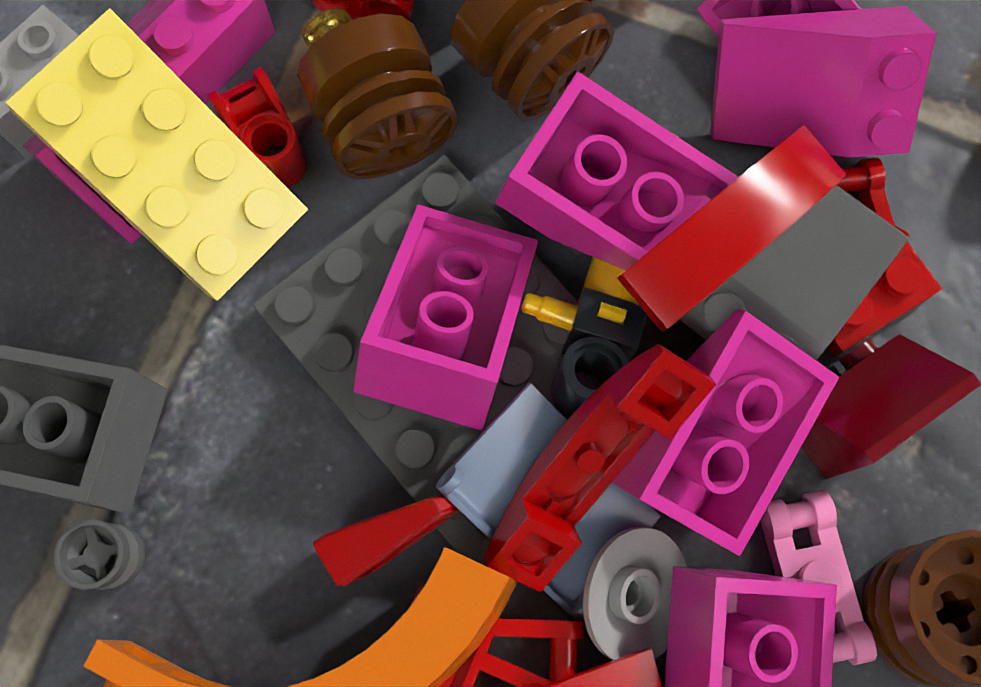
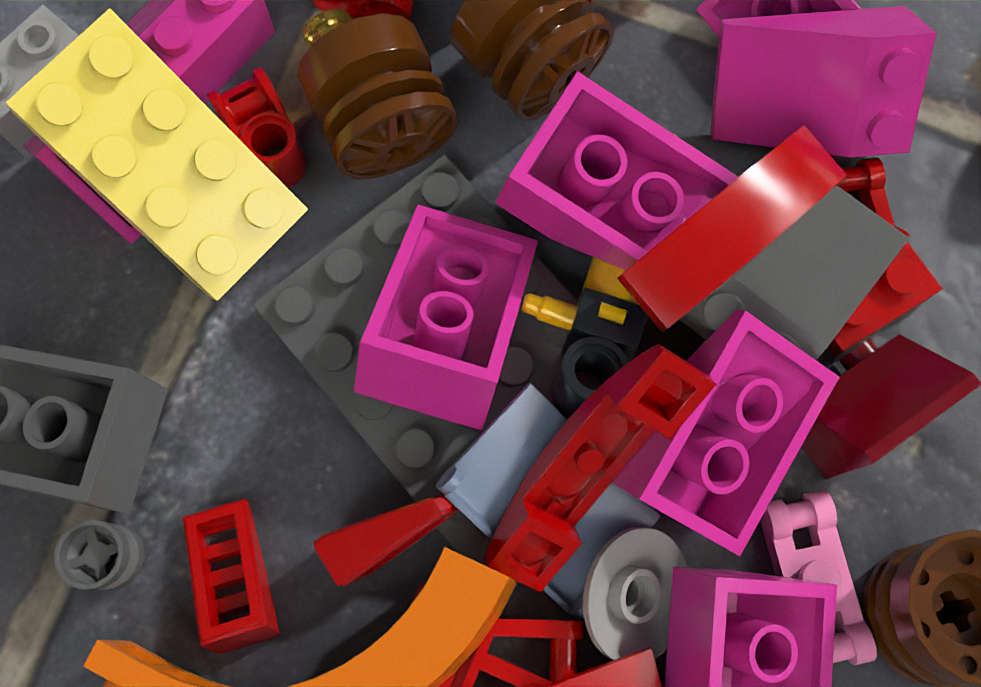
(209, 609): none -> red slope

